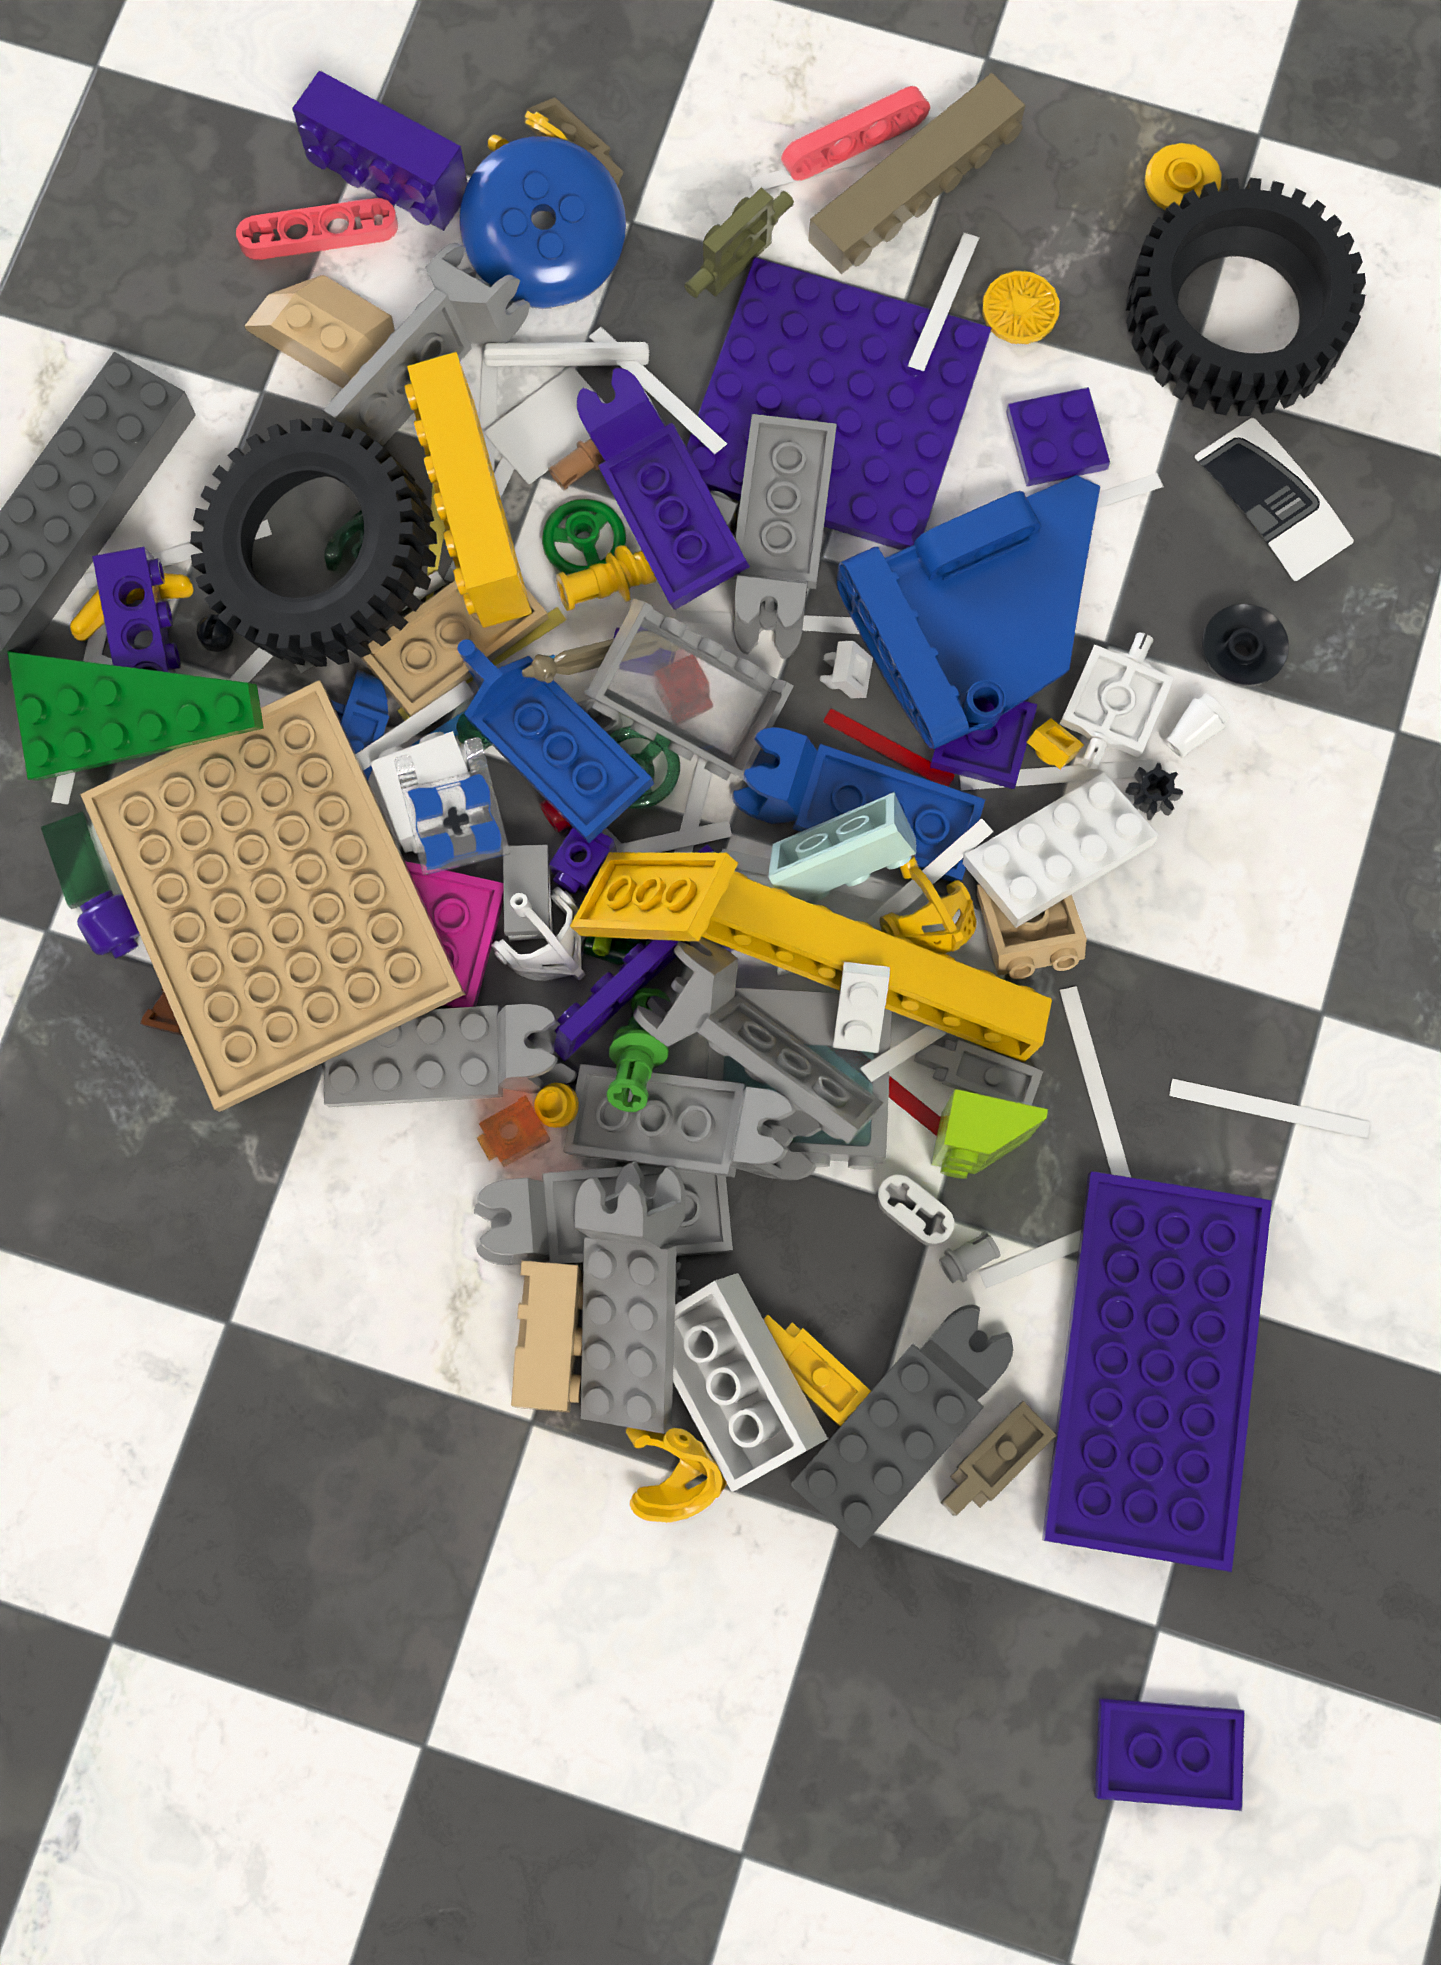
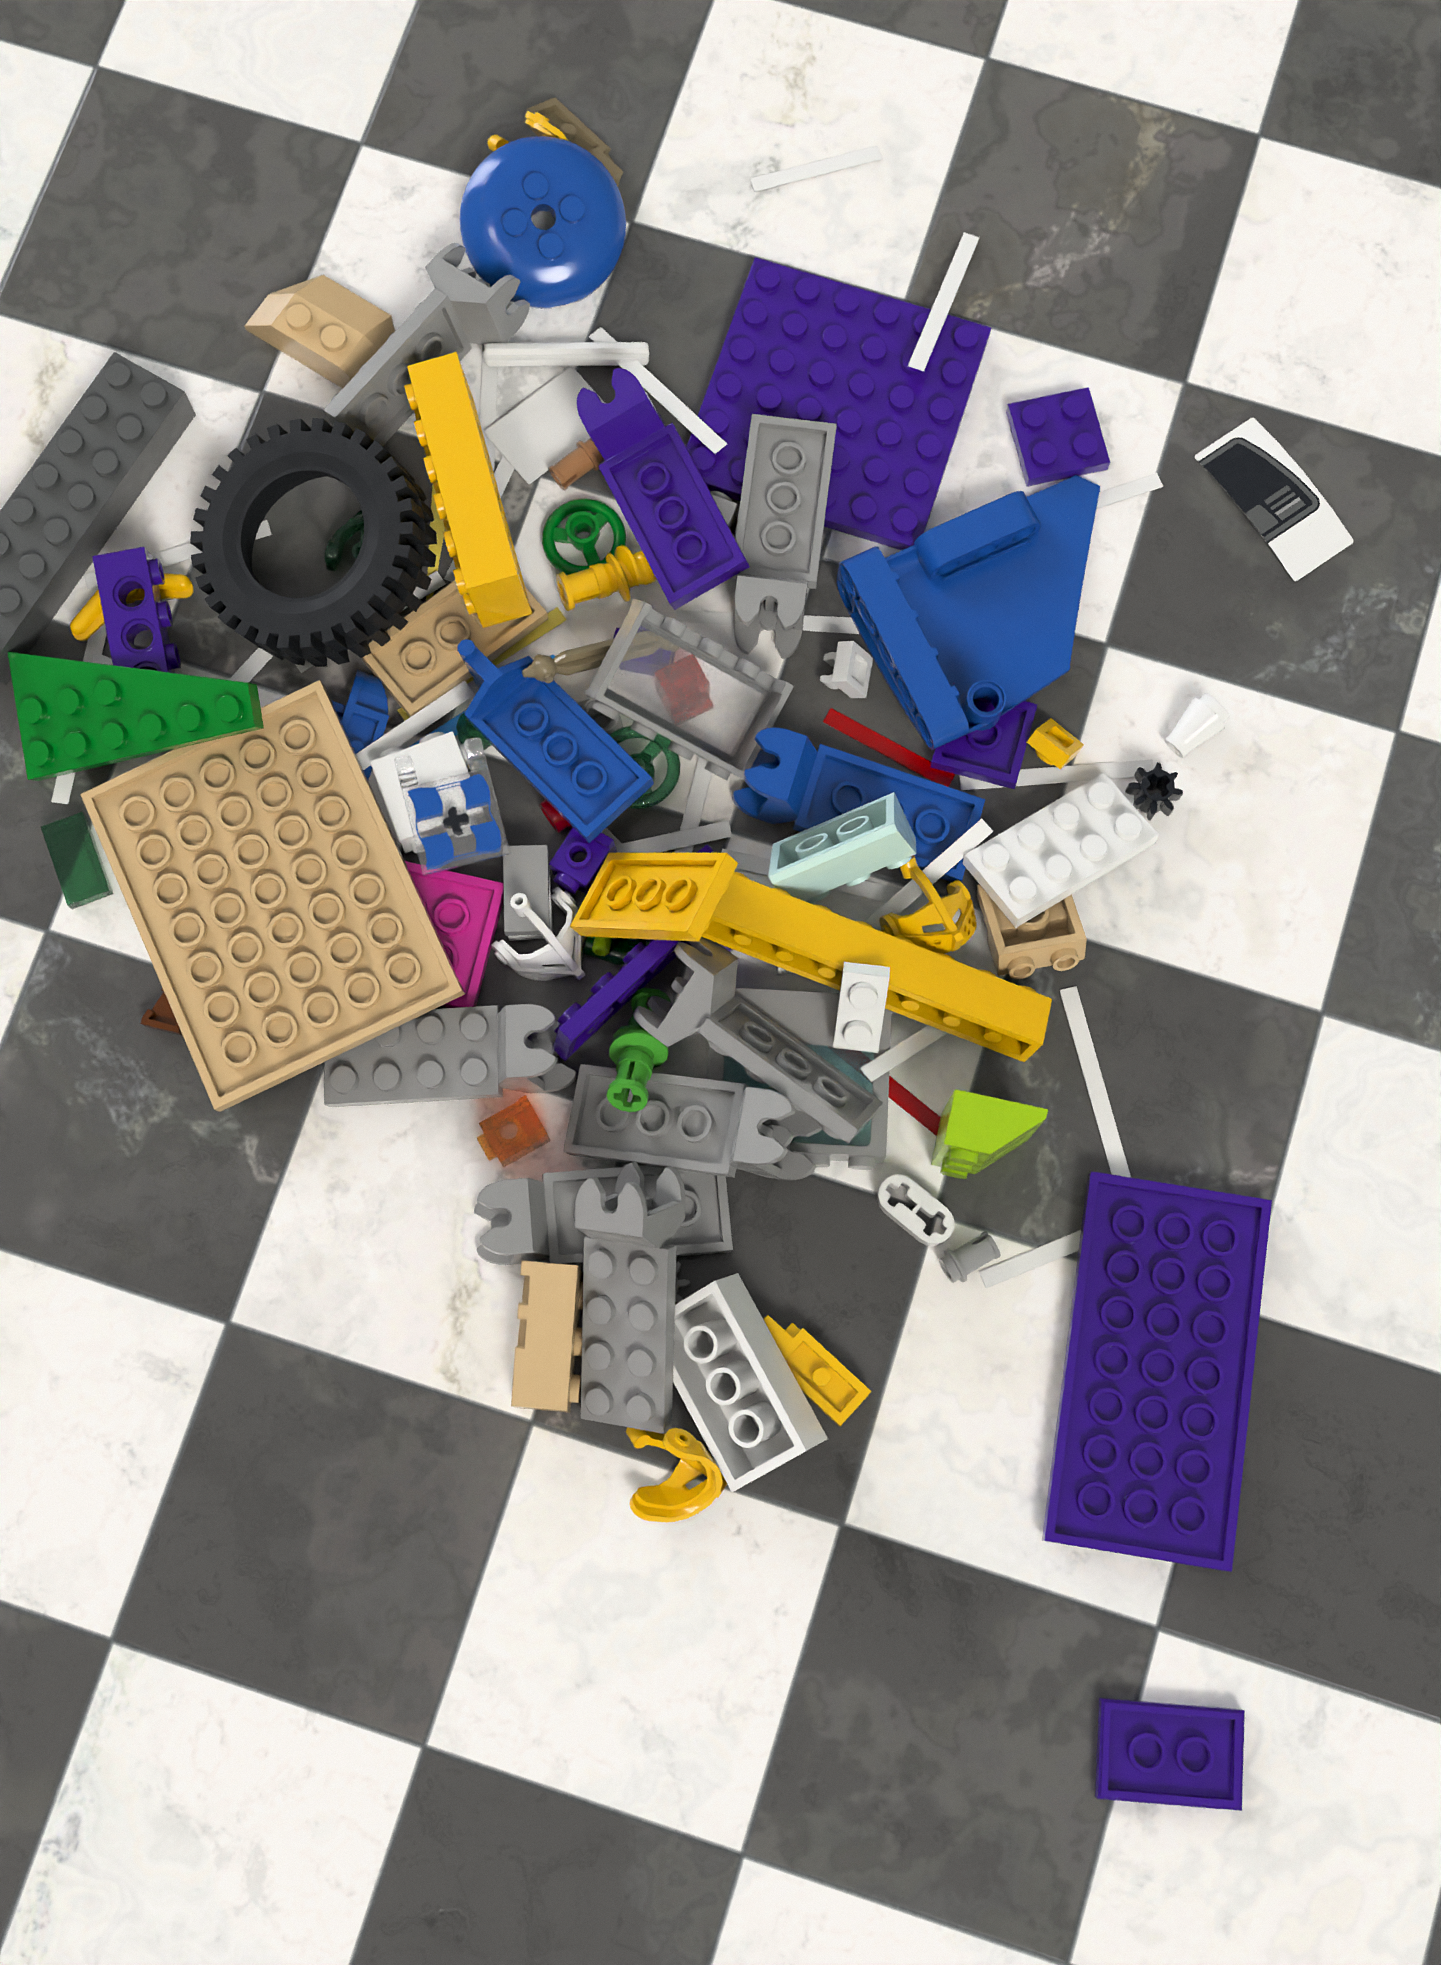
(108, 925): dark purple head -> none
(221, 636): black hinge -> none
(316, 221): coral beam -> none
(381, 150): dark purple brick -> none
(556, 1105): yellow plate -> none
(738, 241): olive plate -> none
(893, 117): coral beam -> none
(904, 1425): dark grey hinge -> none
(916, 174): dark tan brick -> none
(981, 1071): light grey hinge -> none
(998, 1458): dark tan hinge -> none
(1020, 307): yellow wheel -> none
(1117, 701): white plate -> none
(1179, 170): yellow wheel -> none
(1256, 631): black dish -> none
(1260, 228): black tyre -> none
(1270, 1108): white sticker -> none

